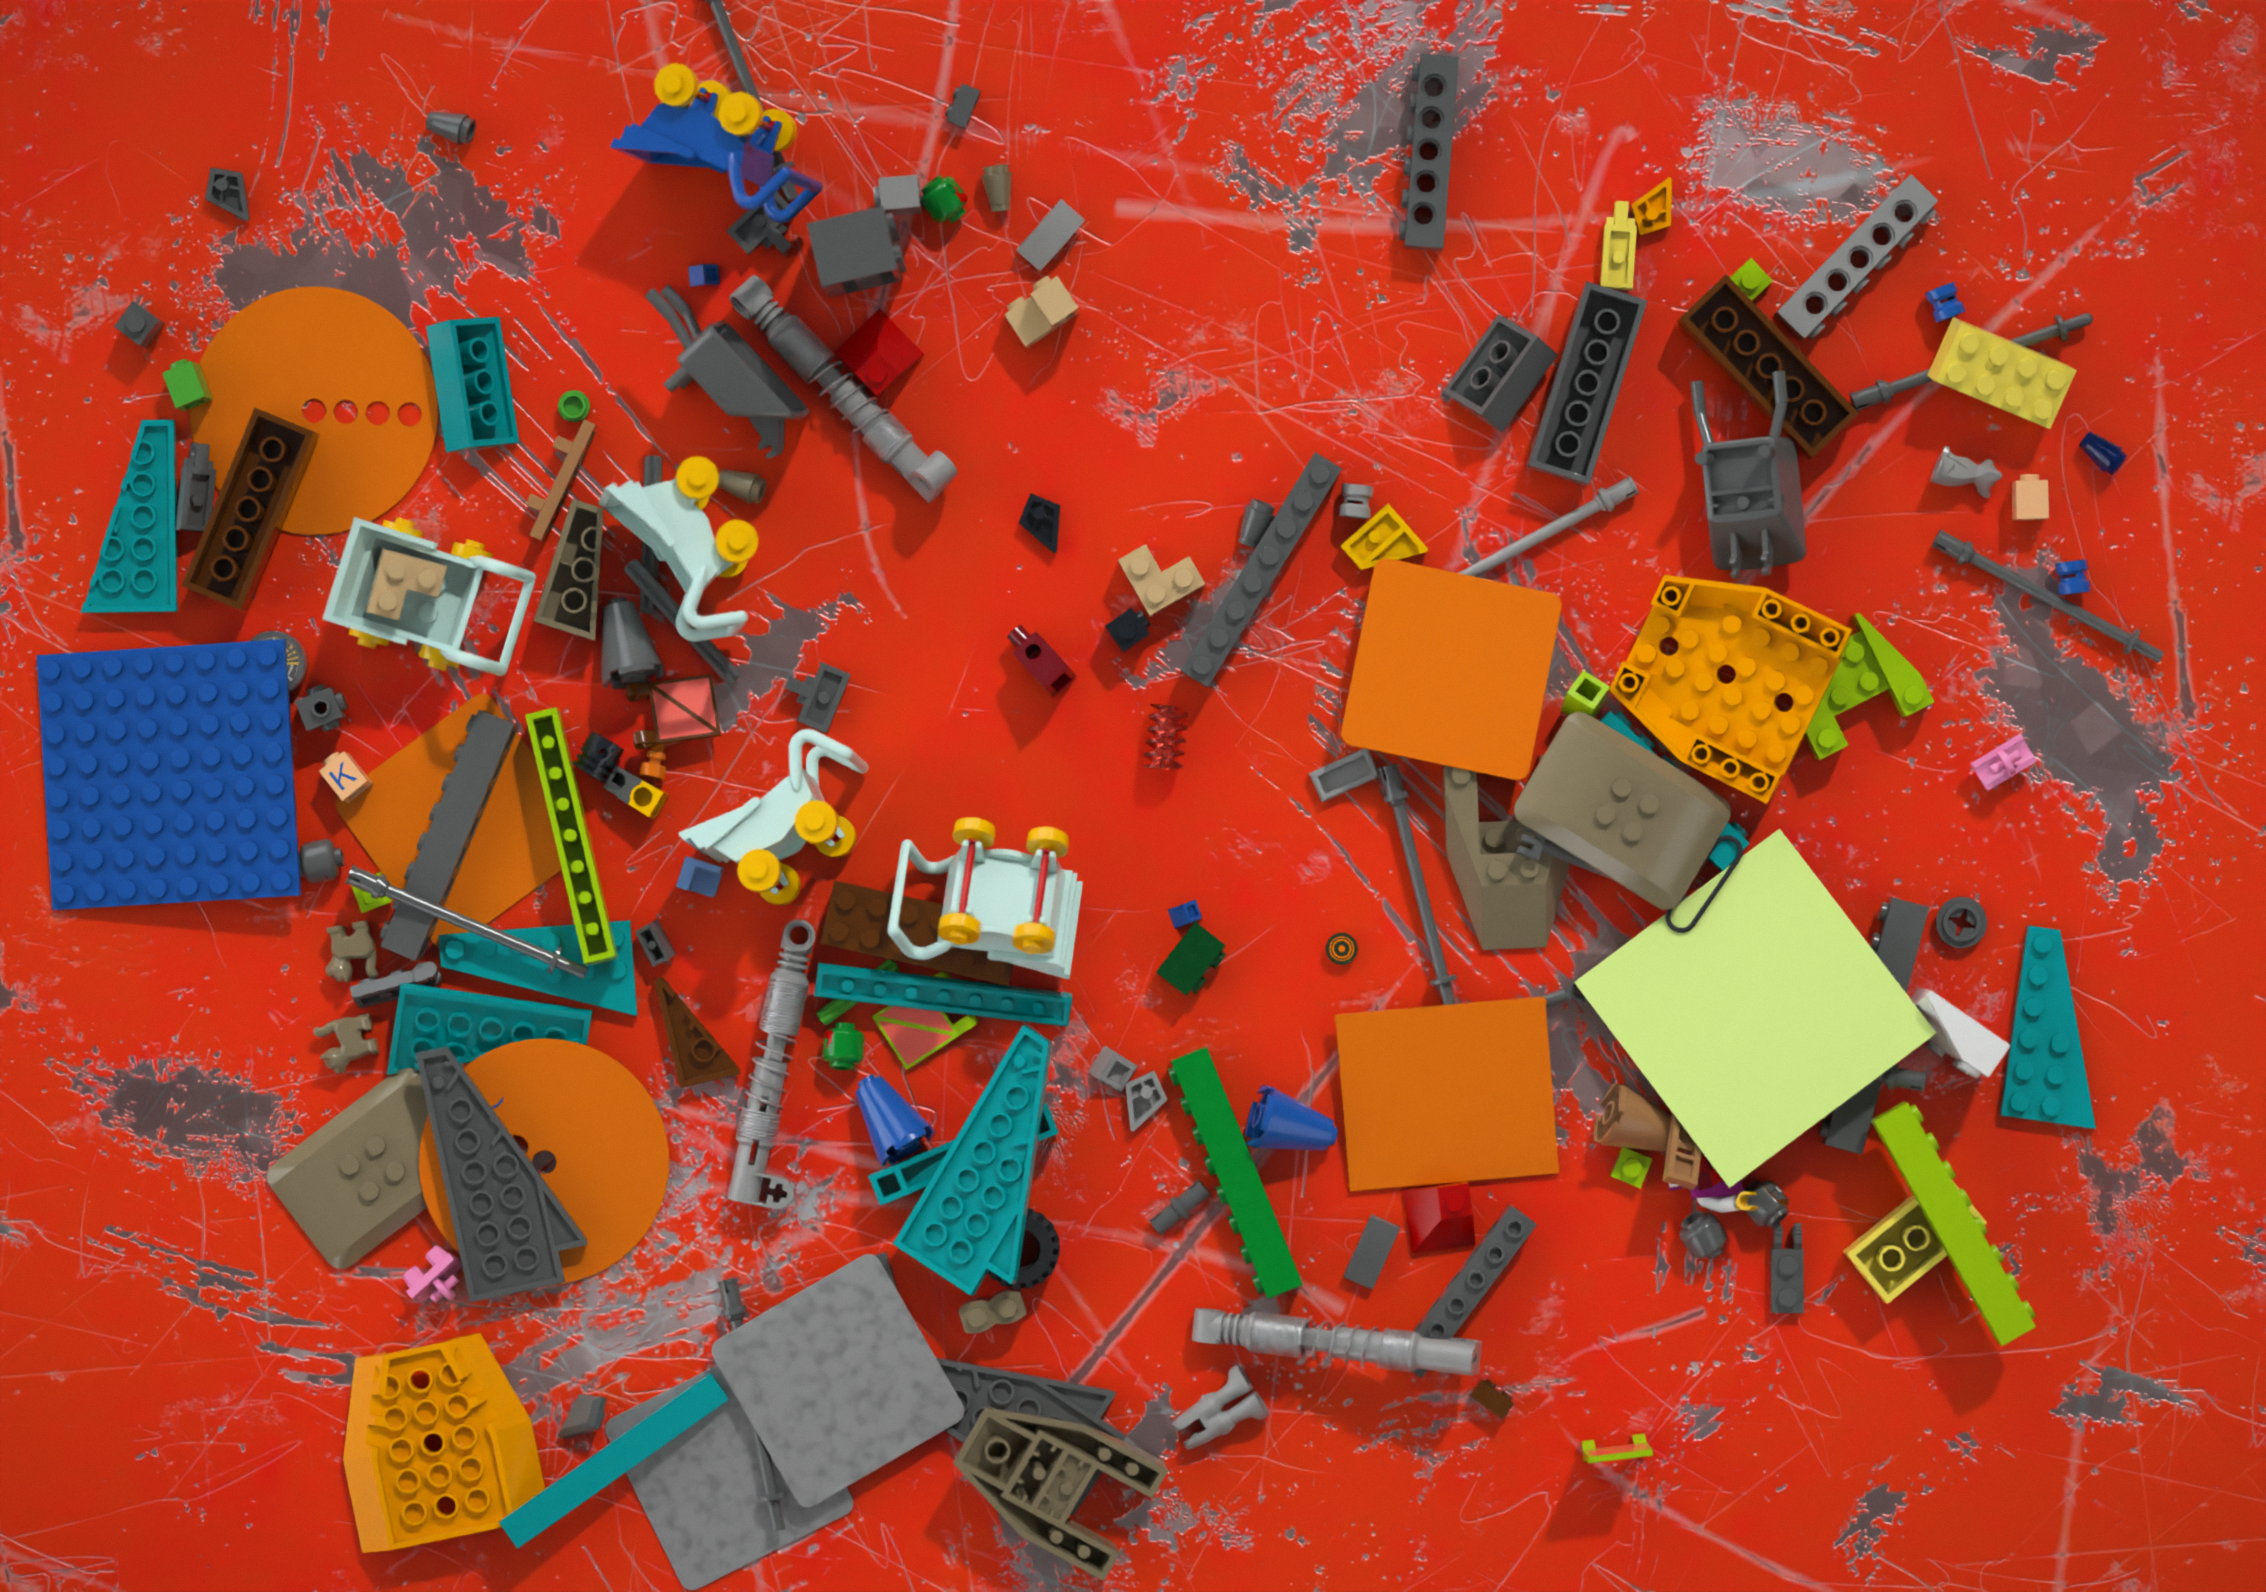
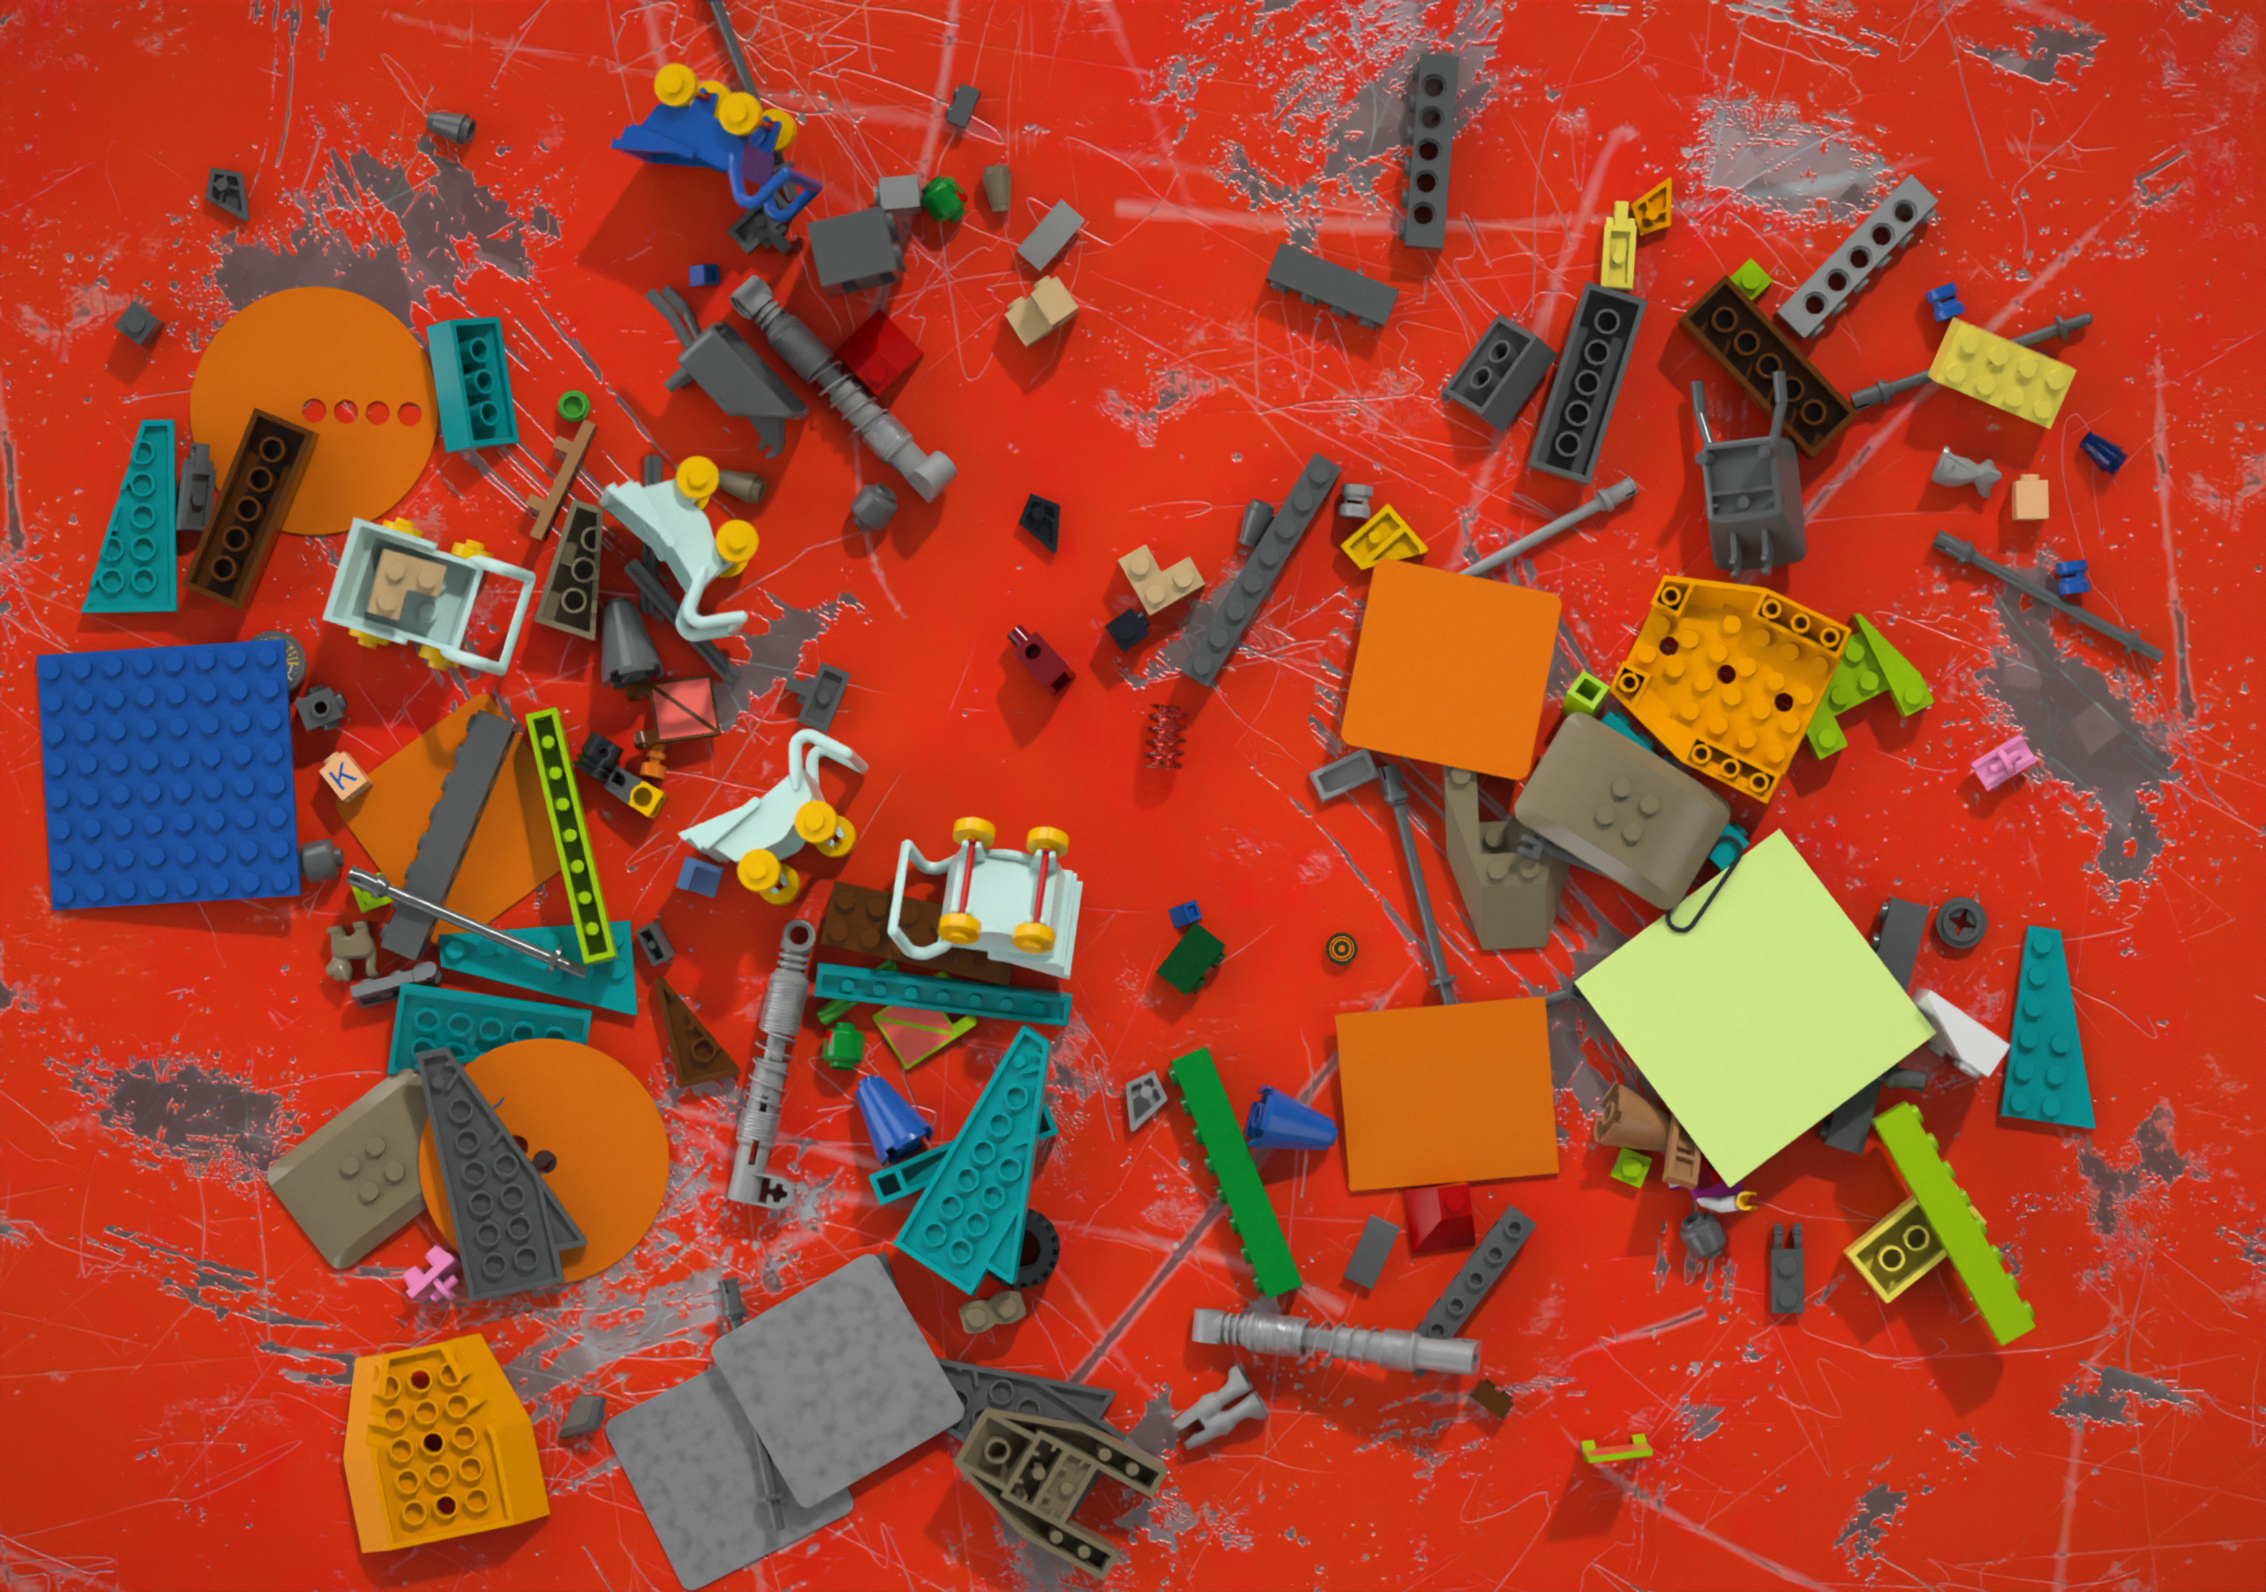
(186, 385): bright green brick -> none
(351, 1039): dark tan animal -> none
(613, 1460): teal tile -> none
(874, 507): none -> dark grey head
(1112, 1069): light grey slope -> none
(1180, 1207): dark grey pin -> none
(1331, 285): none -> dark grey brick
(1771, 1203): dark grey head -> none

